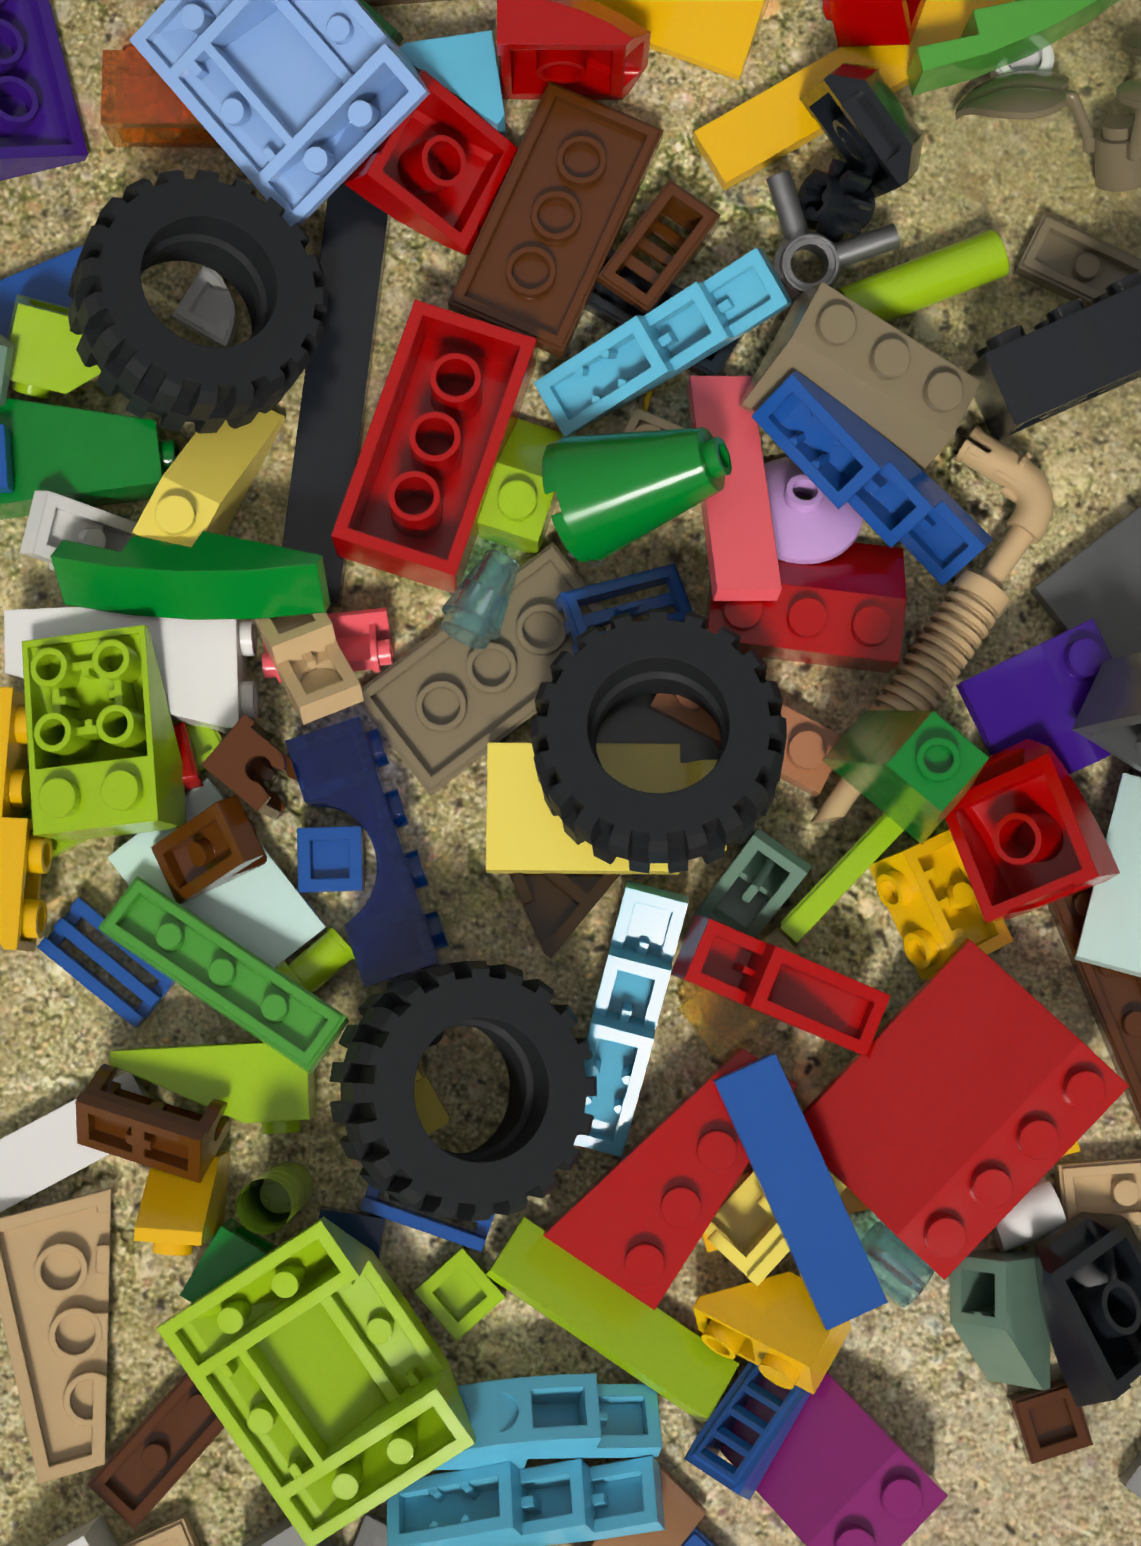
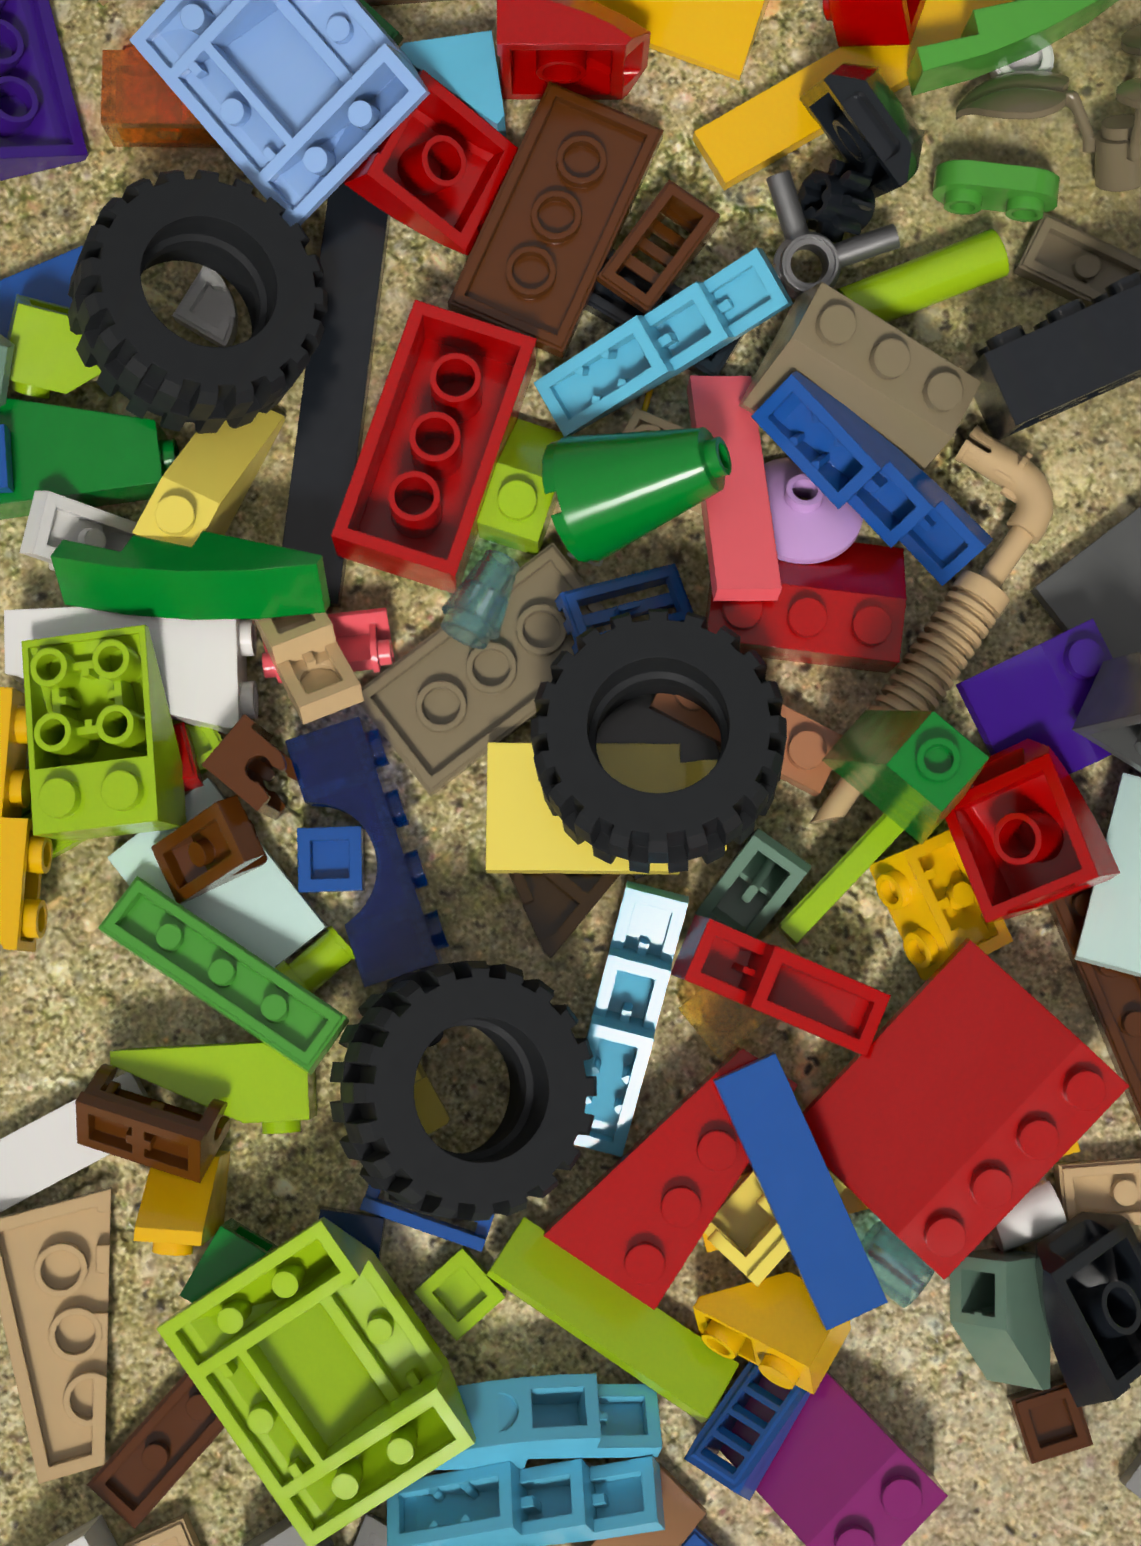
(67, 929): blue tile -> none
(274, 1197): lime piece -> none
(1014, 189): none -> bright green plate

